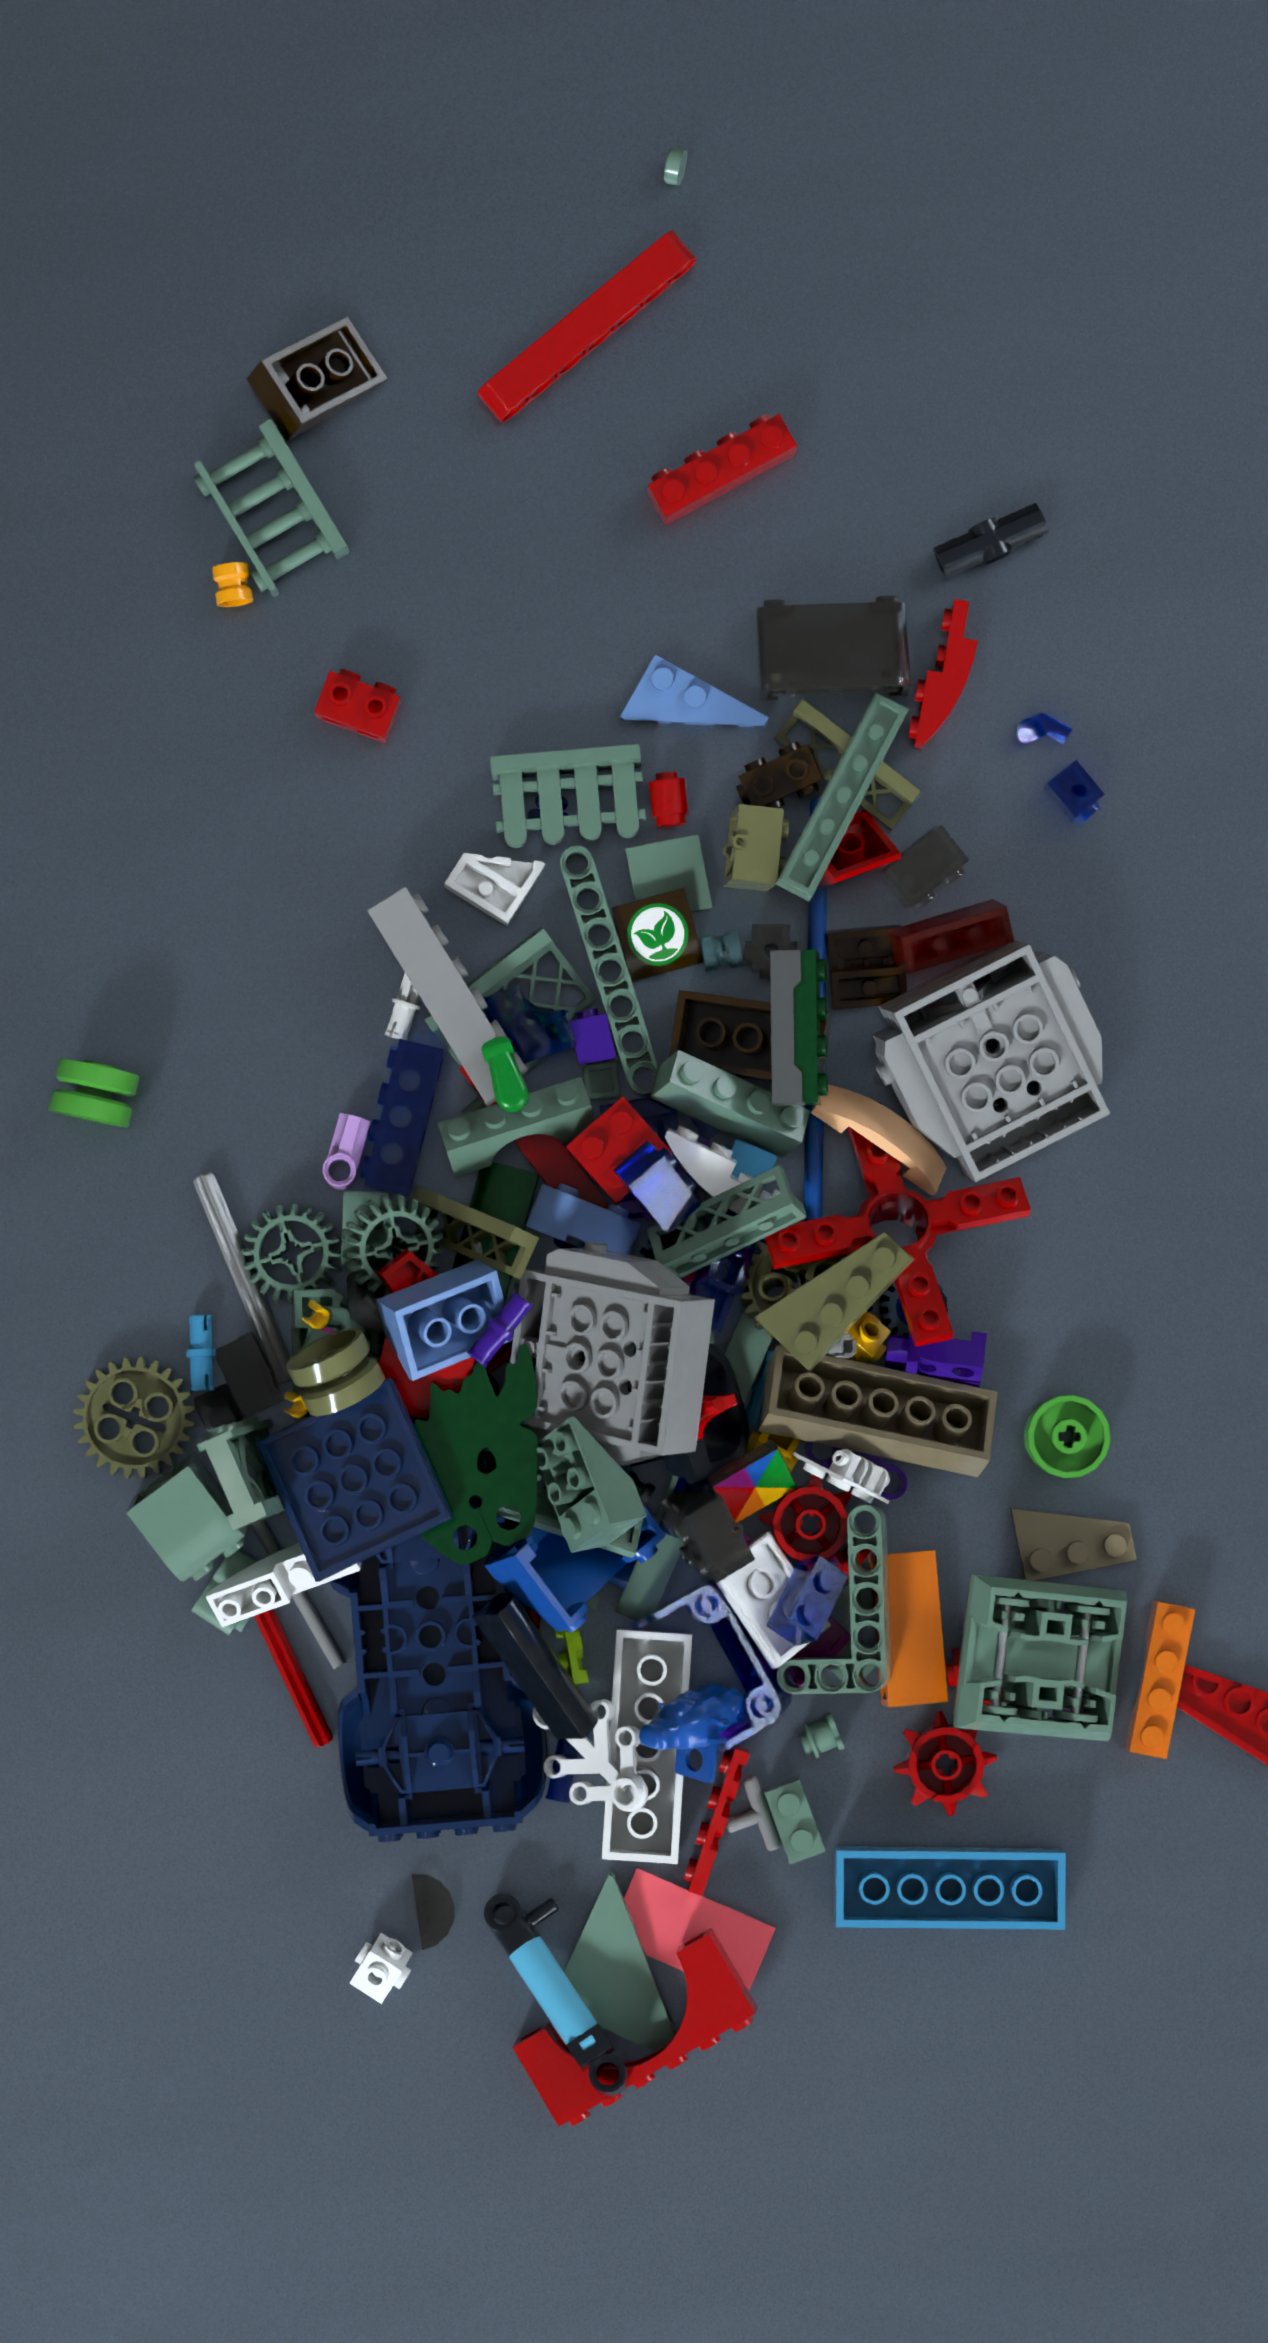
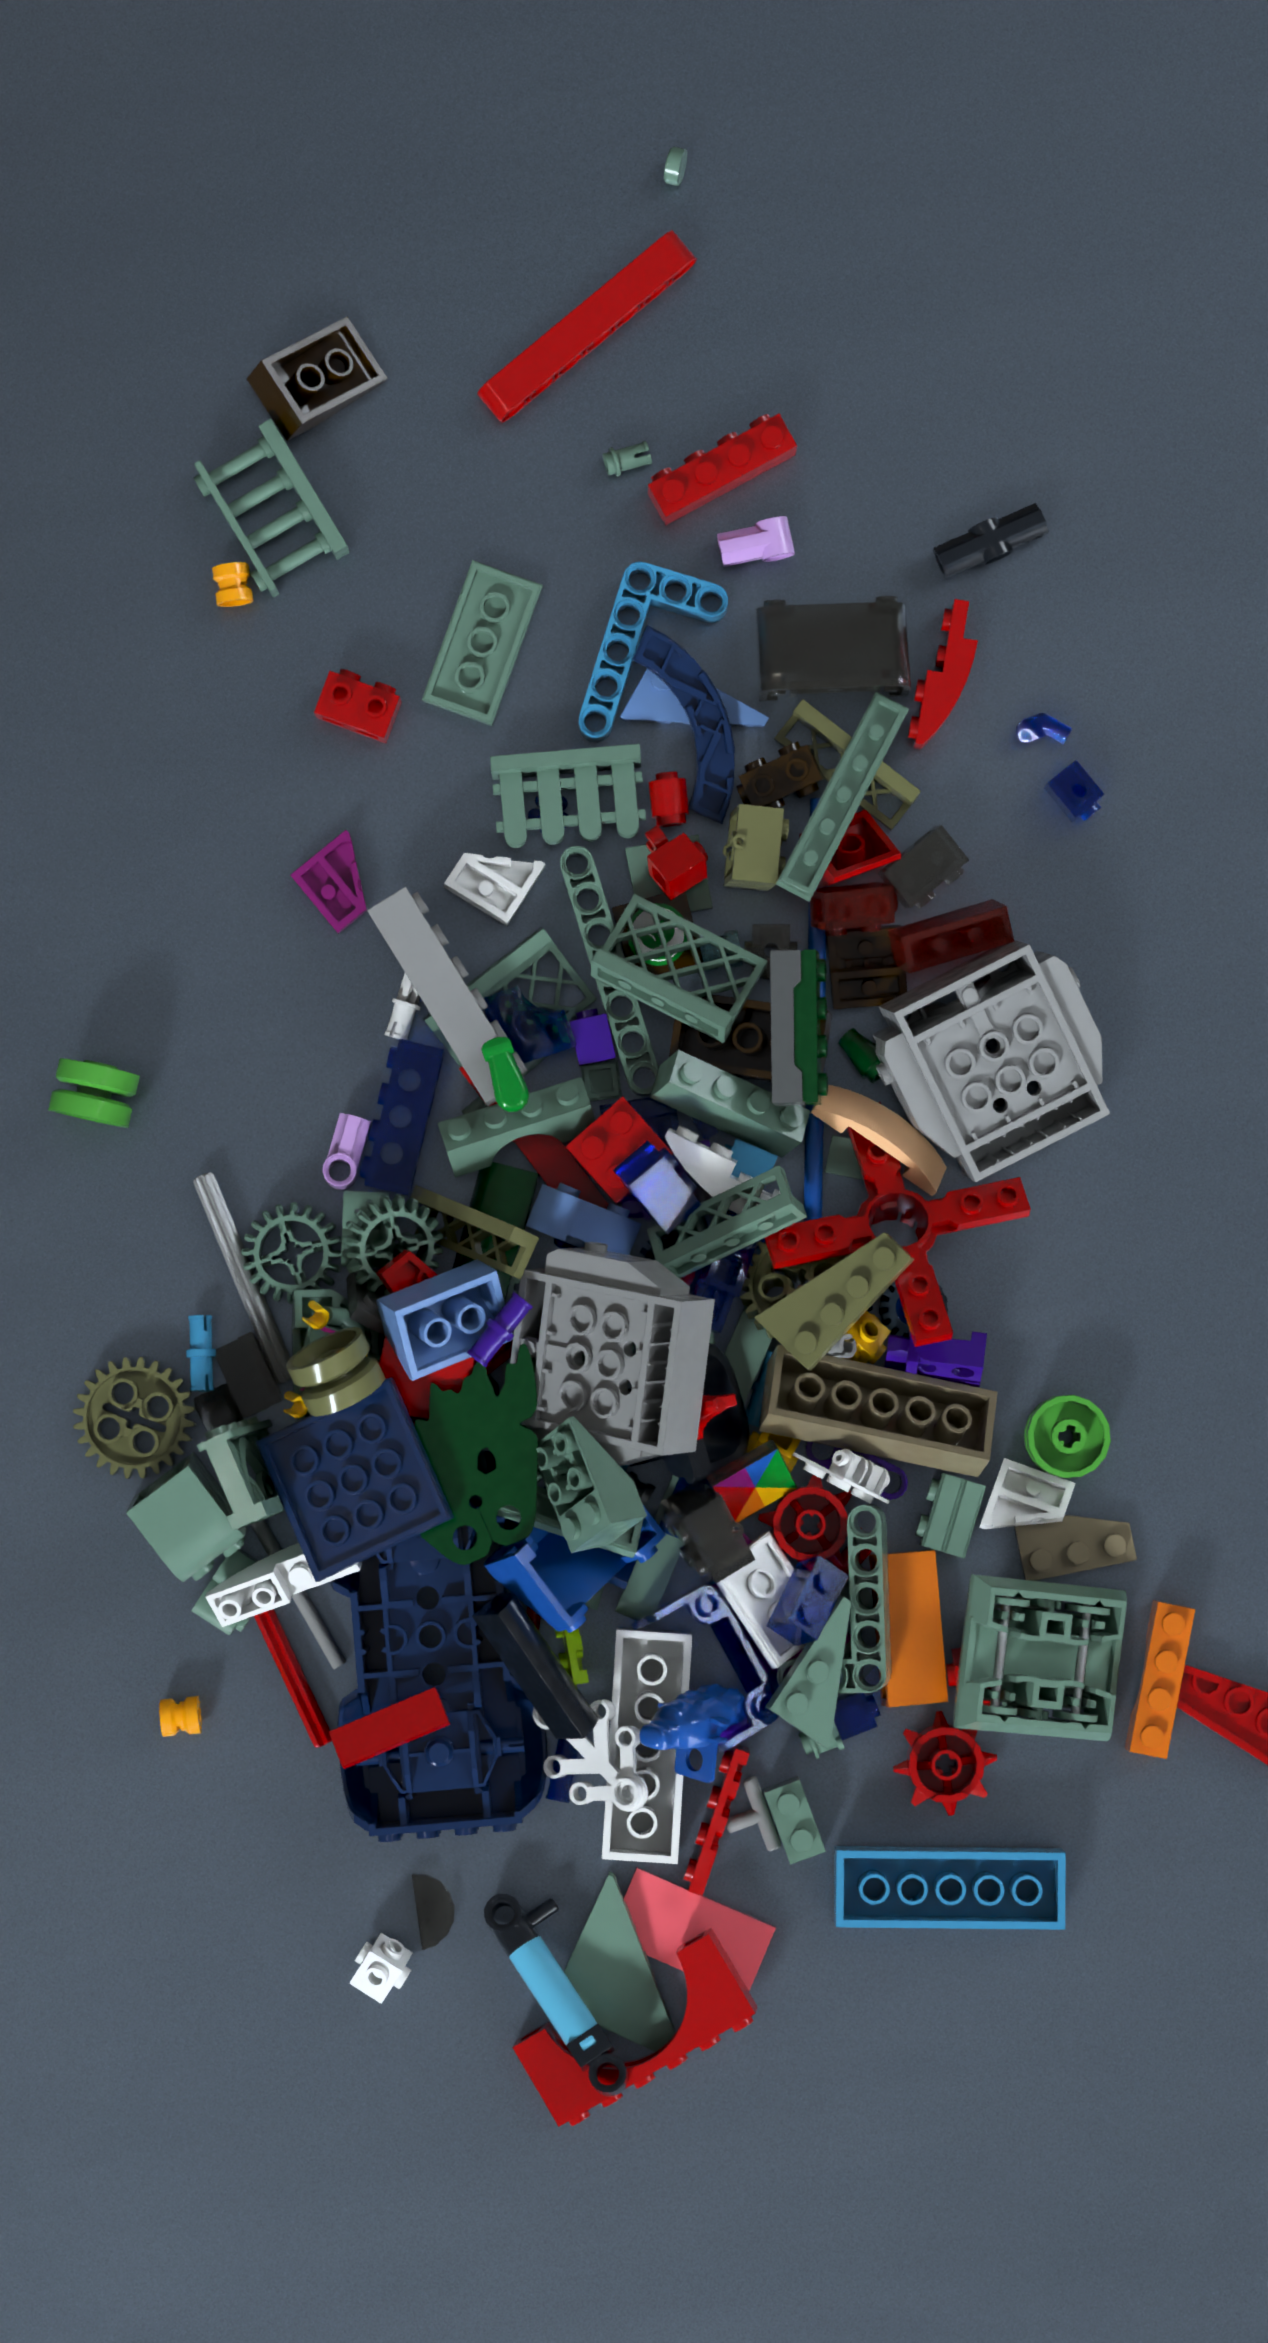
(180, 1716): none -> light orange wheel
(334, 882): none -> magenta wing
(389, 1728): none -> red tile
(482, 643): none -> sand green tile
(624, 458): none -> sand green pin
(630, 635): none -> dark azure beam
(669, 997): none -> sand green fence
(675, 863): none -> red brick
(706, 717): none -> dark blue tile
(766, 540): none -> lavender piece
(811, 1686): none -> sand green wing
(842, 1158): none -> sand green tile
(852, 907): none -> clear red brick
(855, 1714): none -> clear blue brick
(861, 1053): none -> dark green cone
(951, 1514): none -> sand green brick
(1026, 1497): none -> white wing

